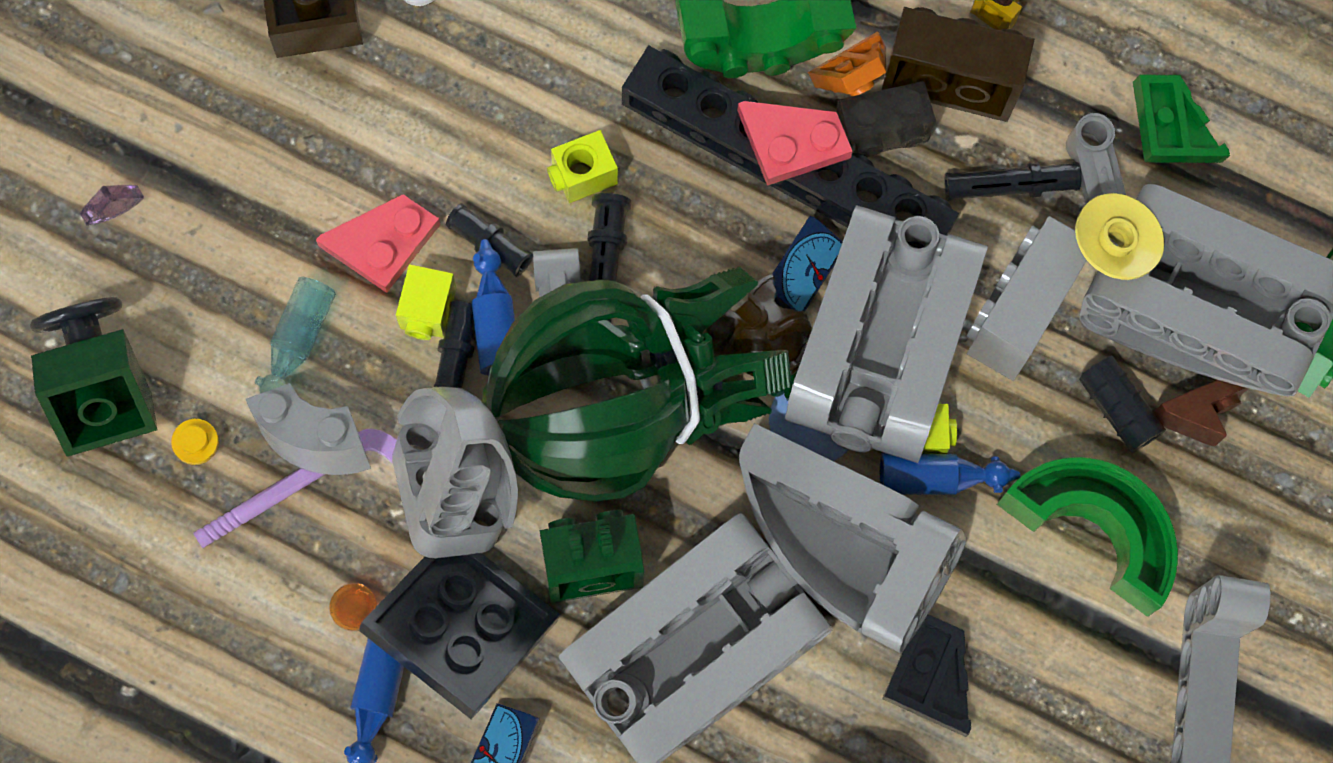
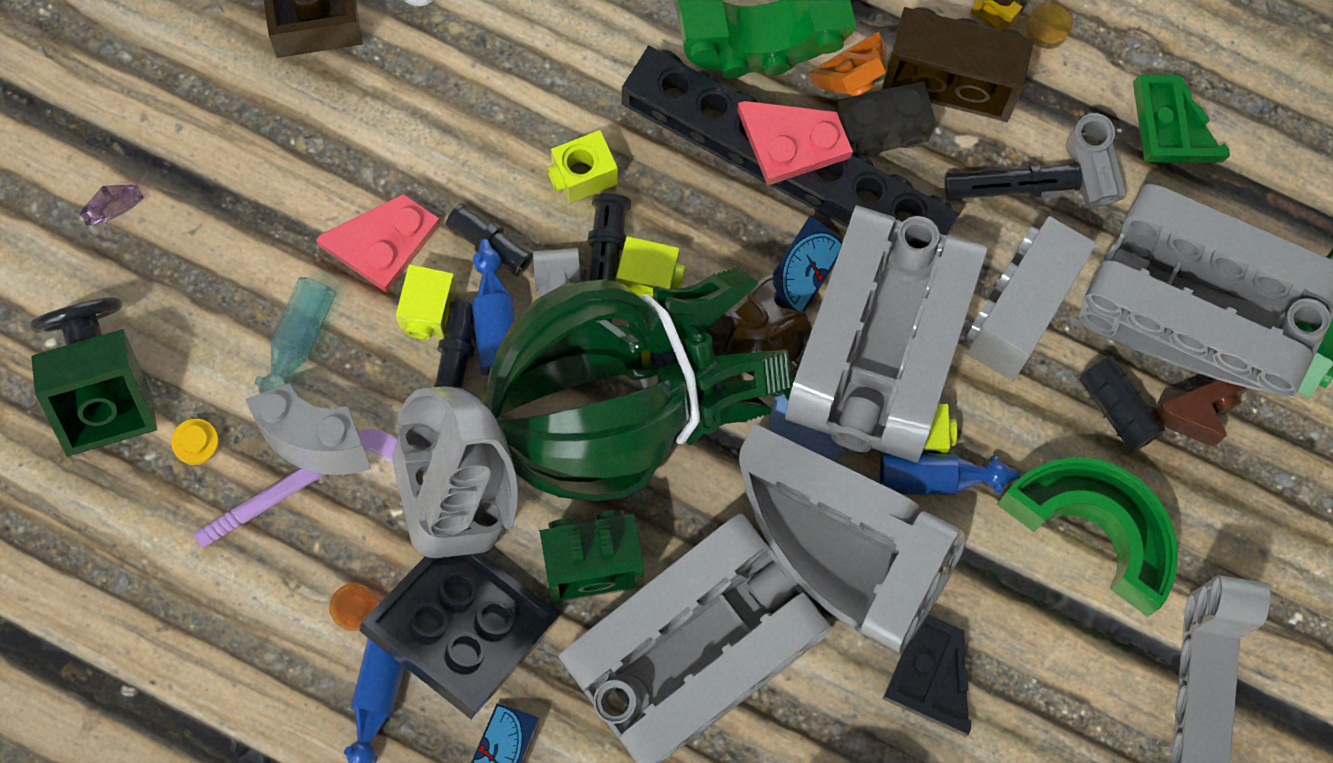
(649, 265): none -> neon yellow brick
(1049, 25): none -> clear yellow tile
(1130, 226): light yellow dish -> none

